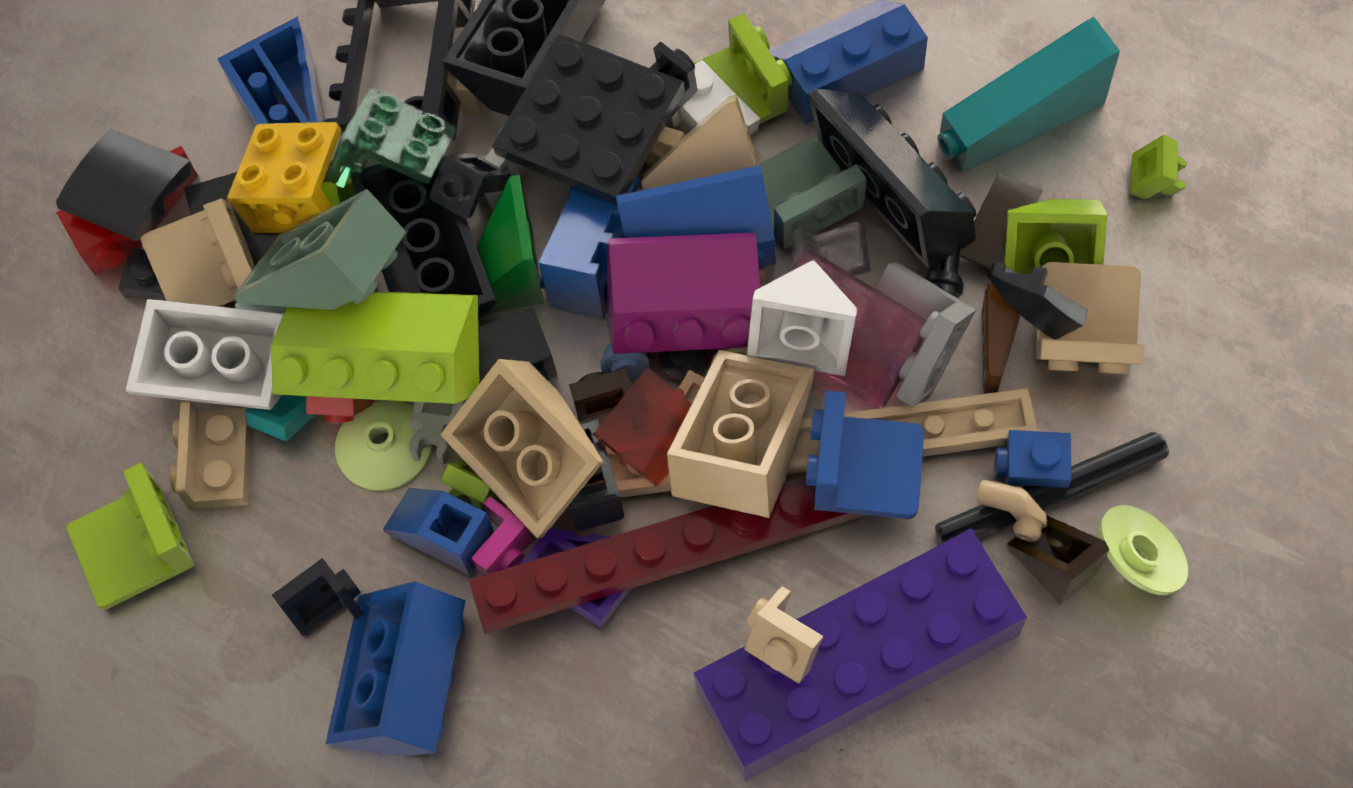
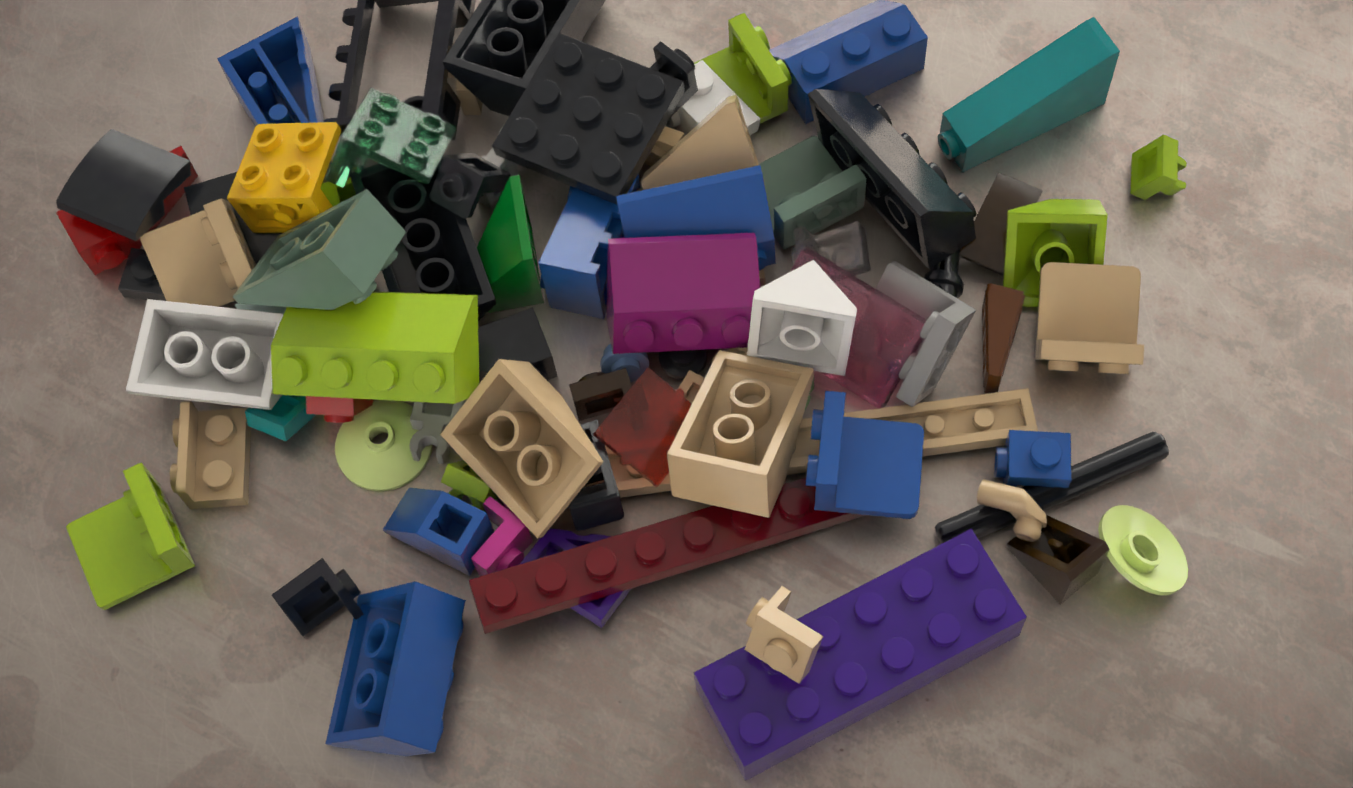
(1038, 303): black slope -> none

